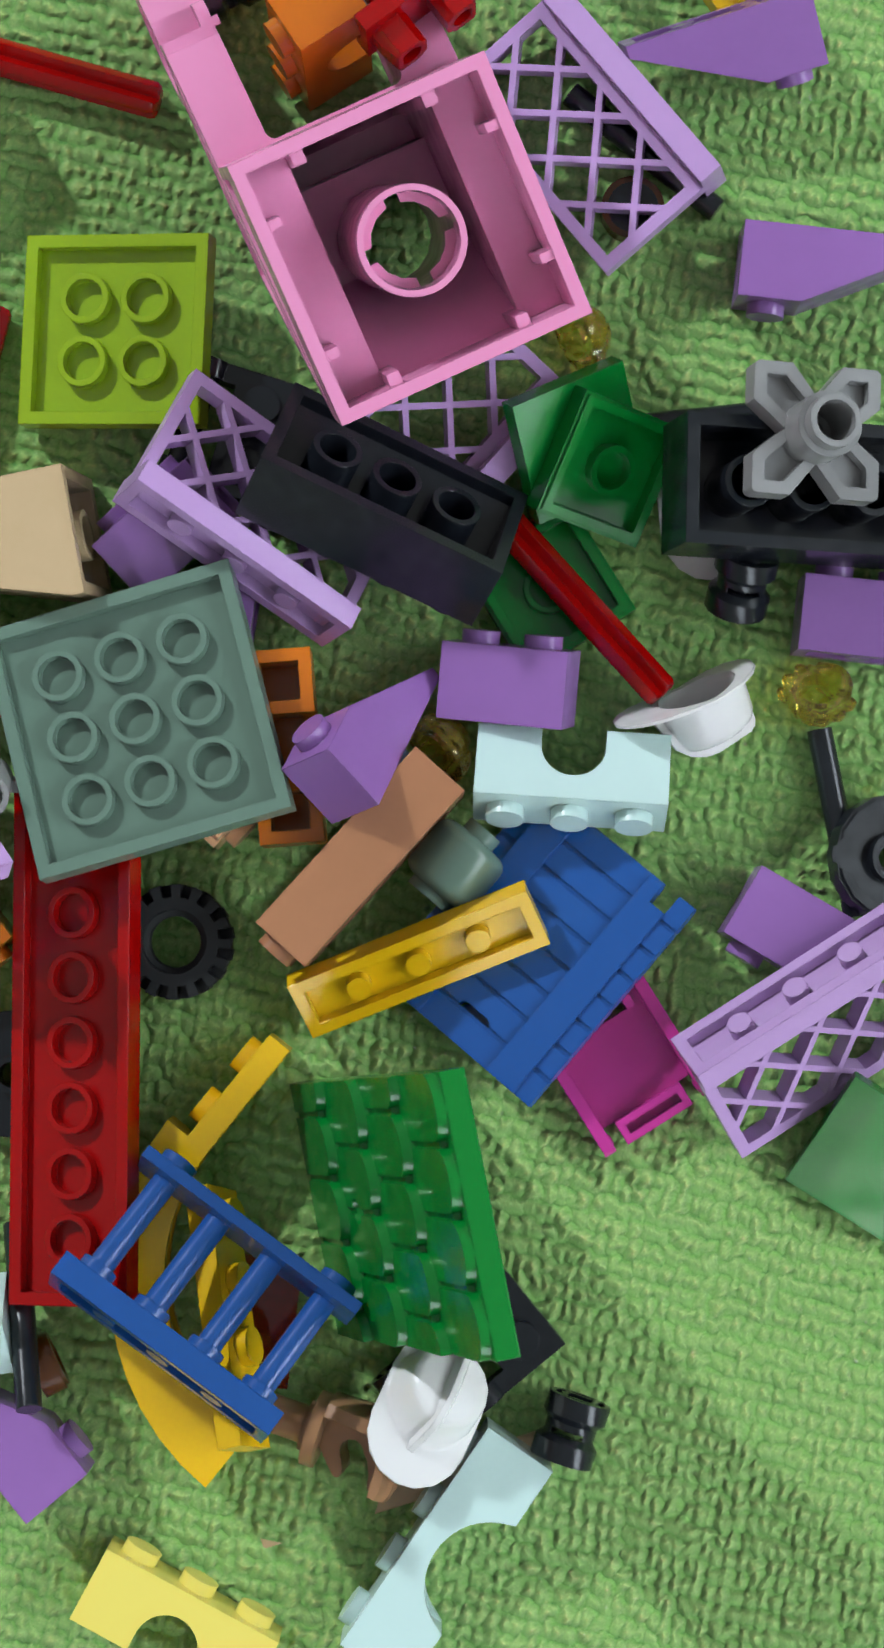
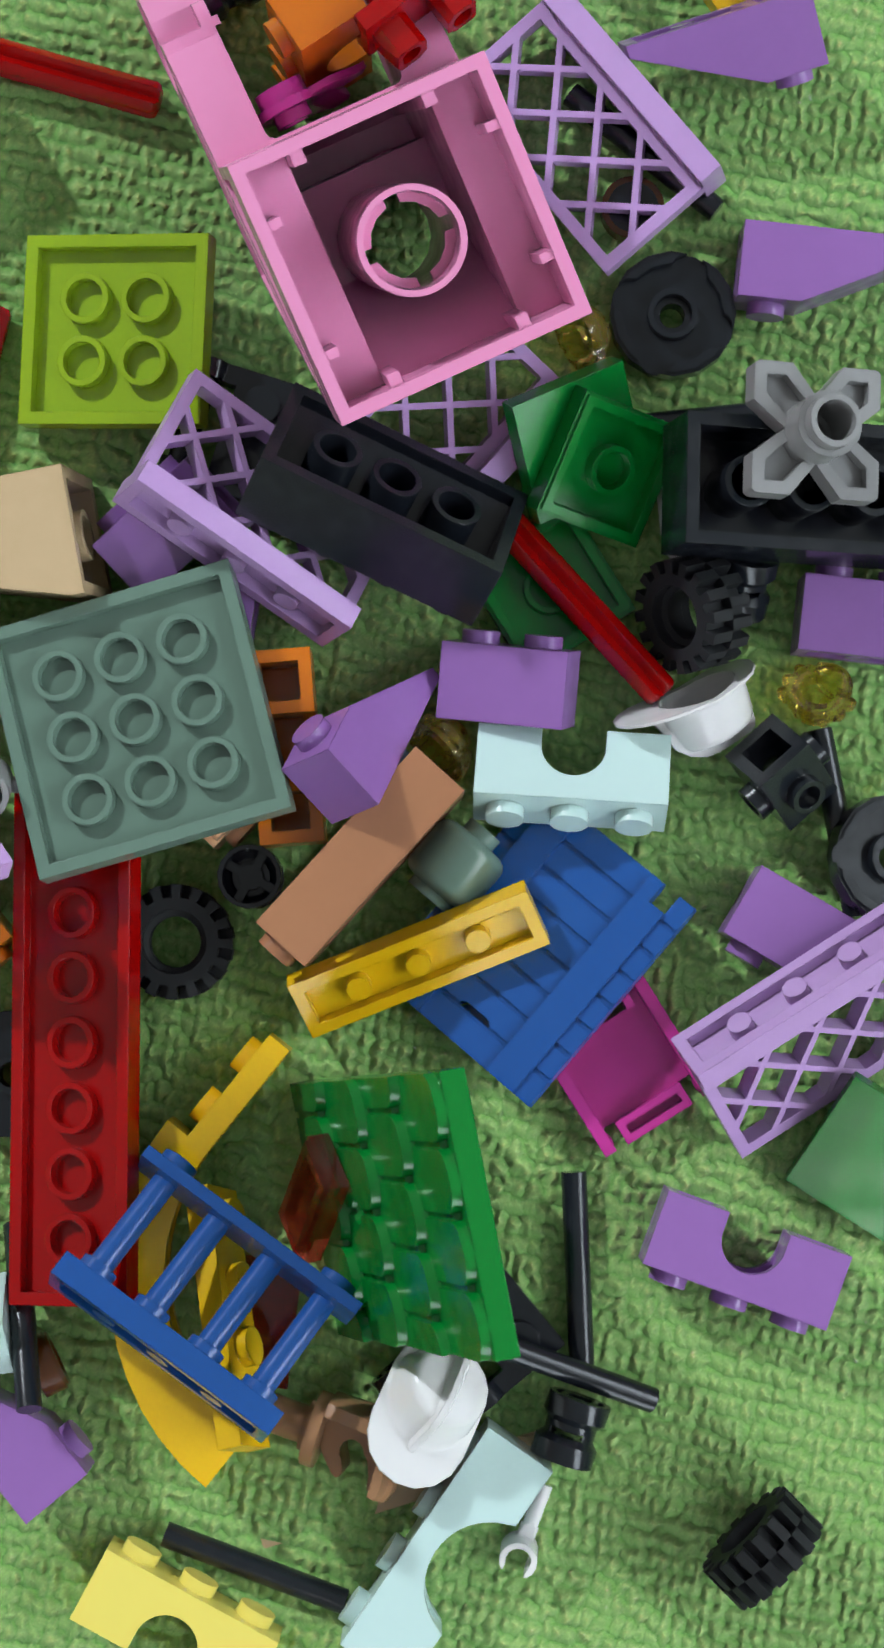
(242, 872): none -> black wheel
(255, 1567): none -> black bar
(293, 102): none -> dark pink plate
(314, 1198): none -> clear red tile
(525, 1535): none -> white hand
(577, 1265): none -> black bar
(586, 1376): none -> black bar
(678, 284): none -> black plate
(716, 608): none -> black tyre
(762, 1548): none -> black tyre
(781, 772): none -> black brick
(795, 1283): none -> medium lavender arch

